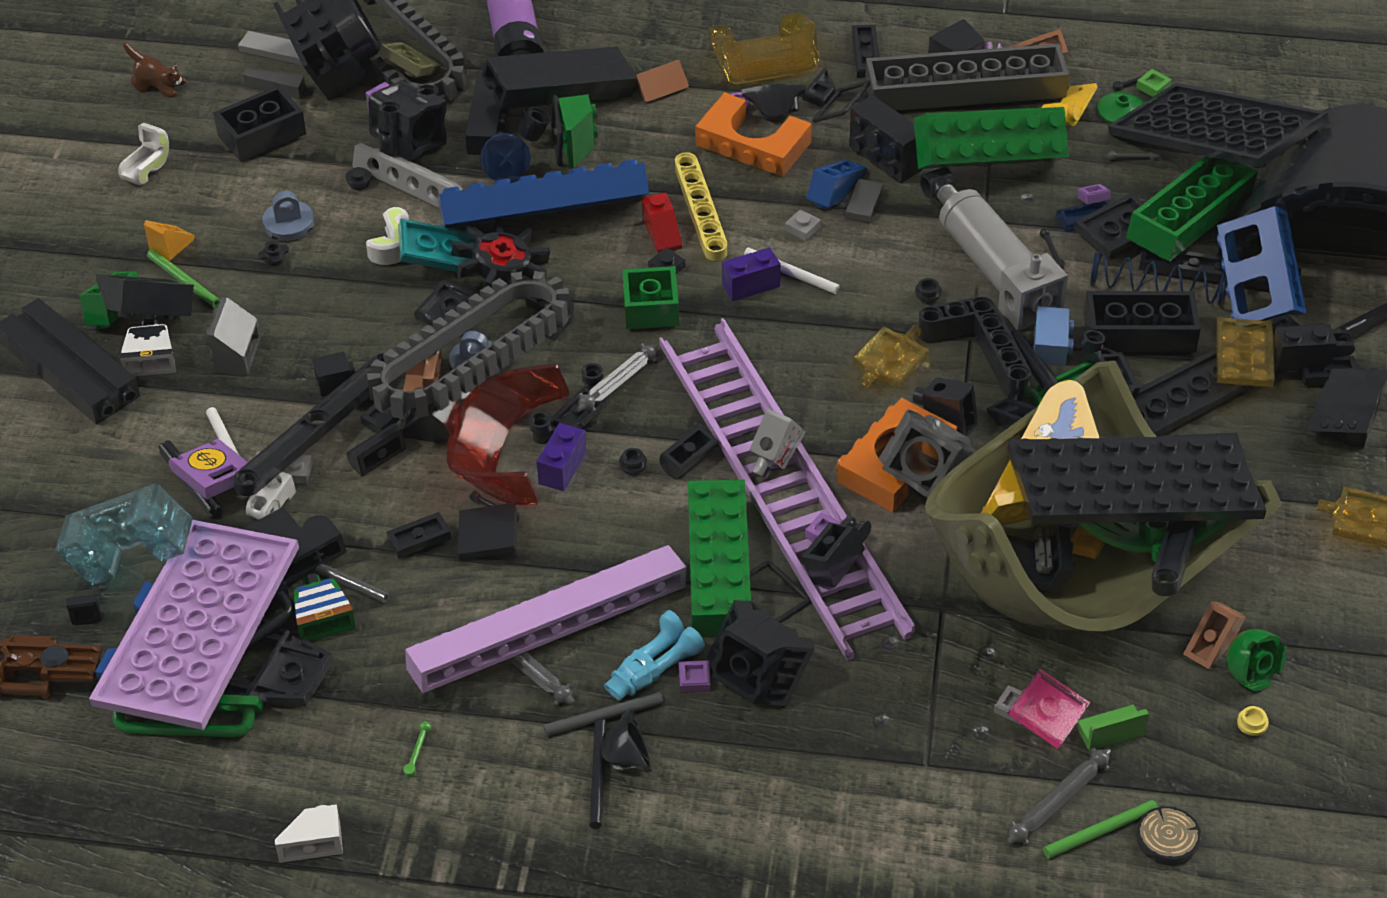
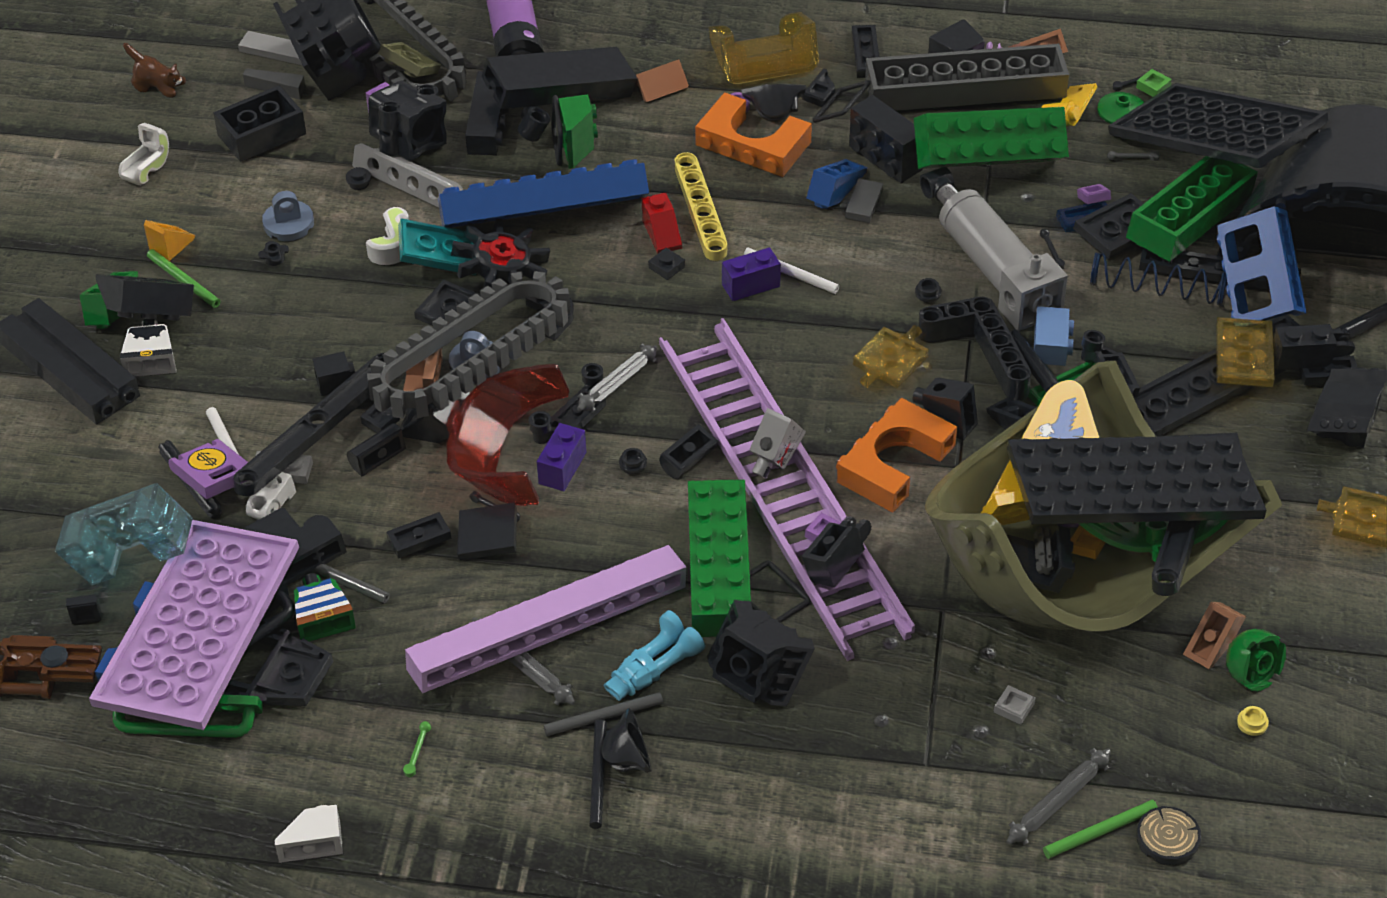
(232, 338): dark grey slope -> none
(505, 157): dark blue tile -> none
(650, 297): green brick -> none
(694, 676): medium lavender tile -> none
(802, 225): light grey plate -> none
(904, 451): dark grey piece -> none
(1048, 708): clear pink tile -> none
(1113, 727): bright green panel -> none
(1144, 320): black brick -> none

